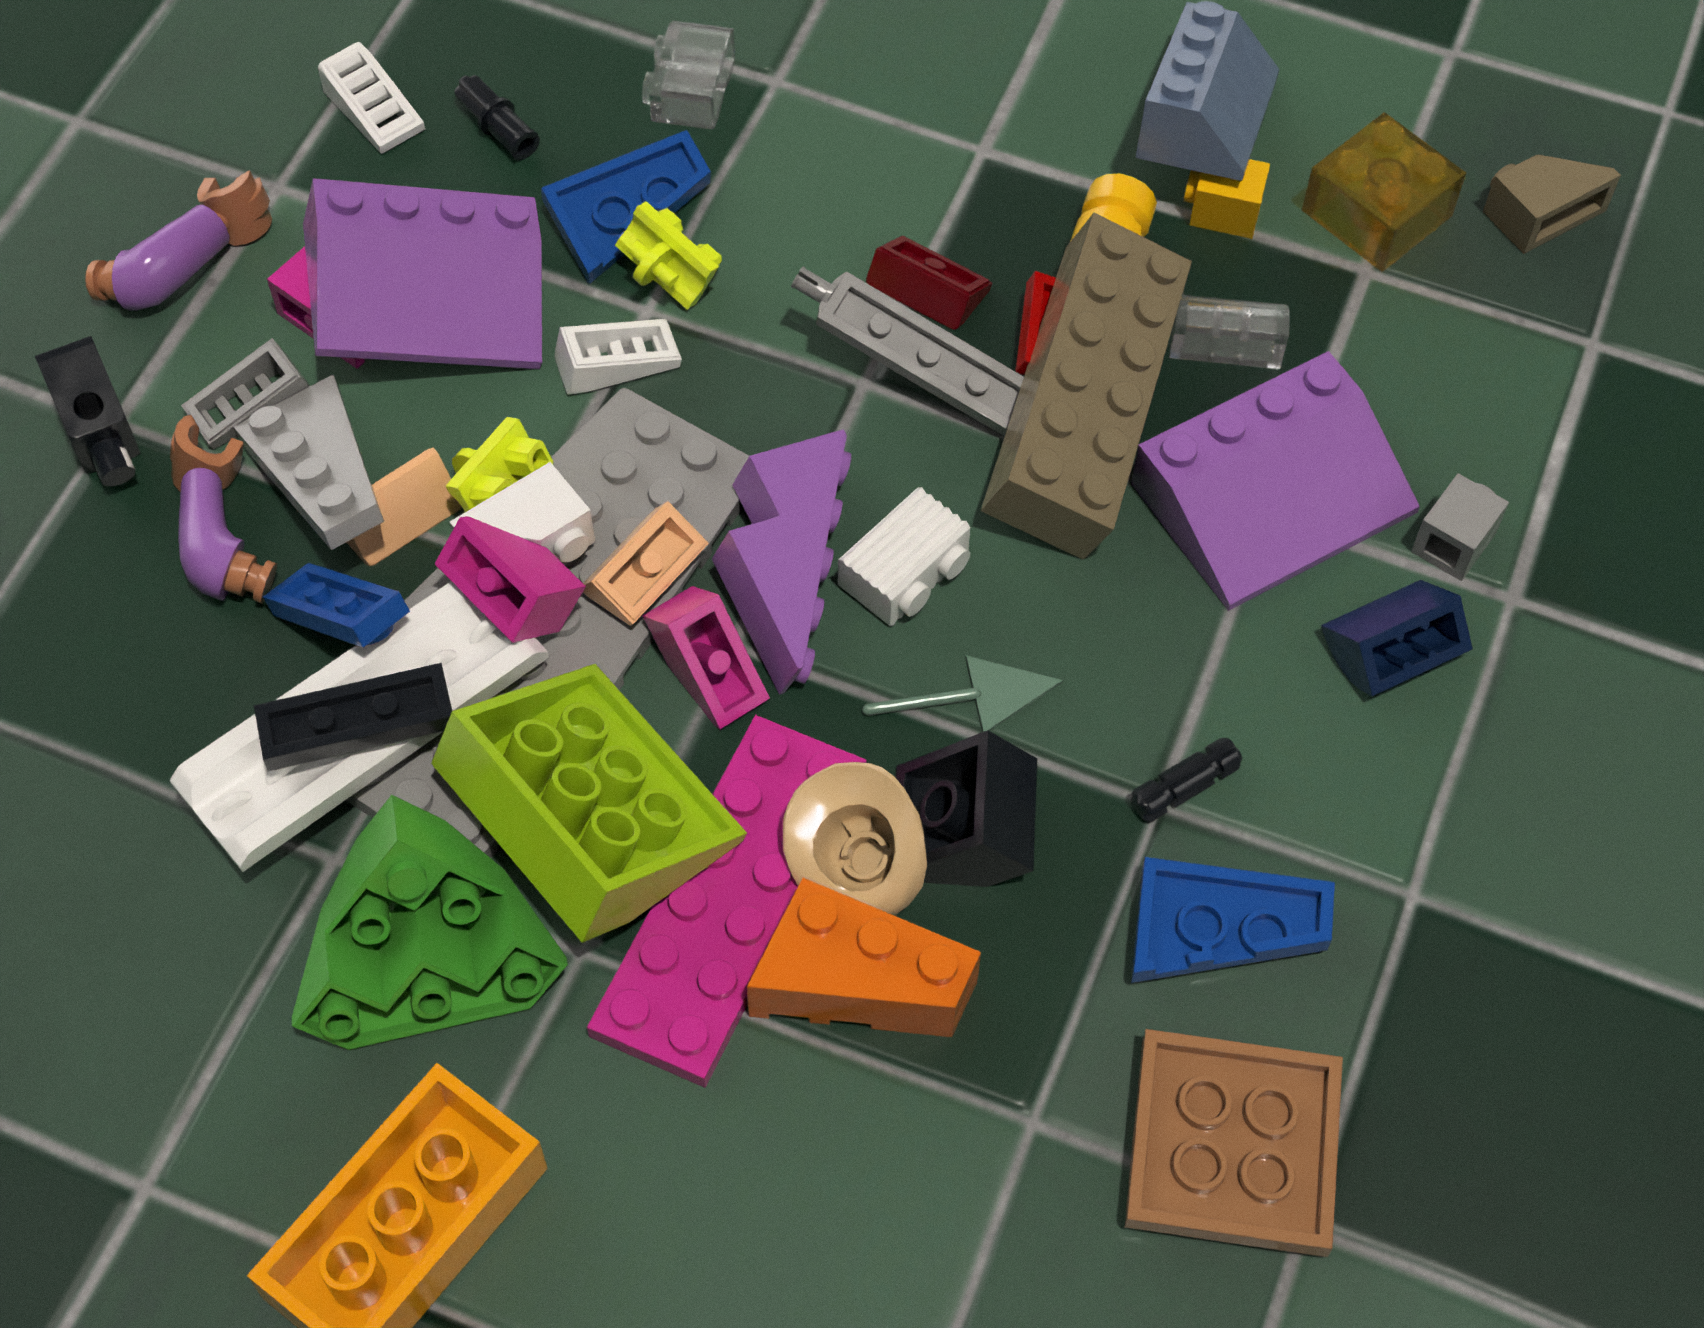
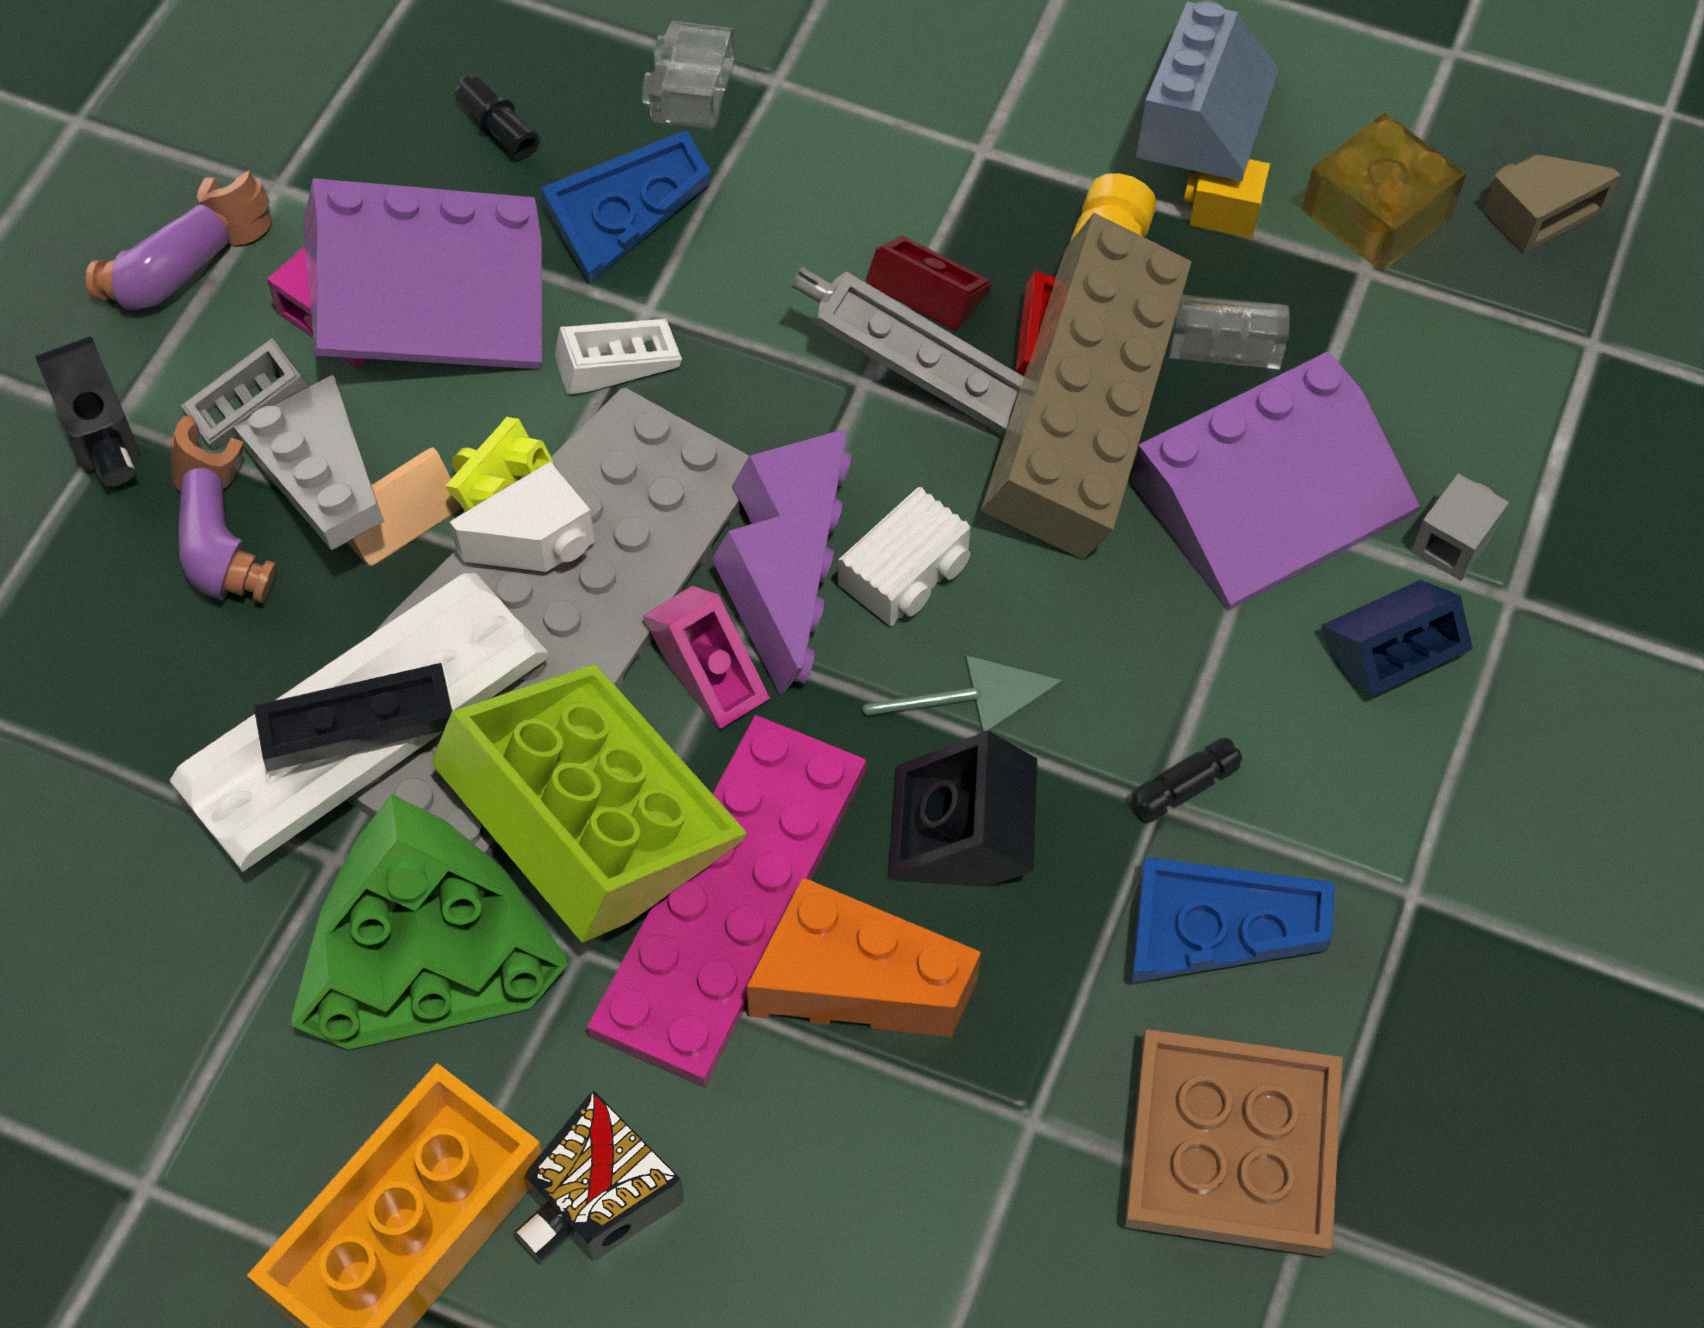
(337, 605): blue plate -> none
(352, 71): white slope -> none
(510, 579): dark pink slope -> none
(596, 1185): none -> torso
(645, 564): light nougat slope -> none
(667, 256): neon yellow hips -> none
(856, 835): tan hat -> none

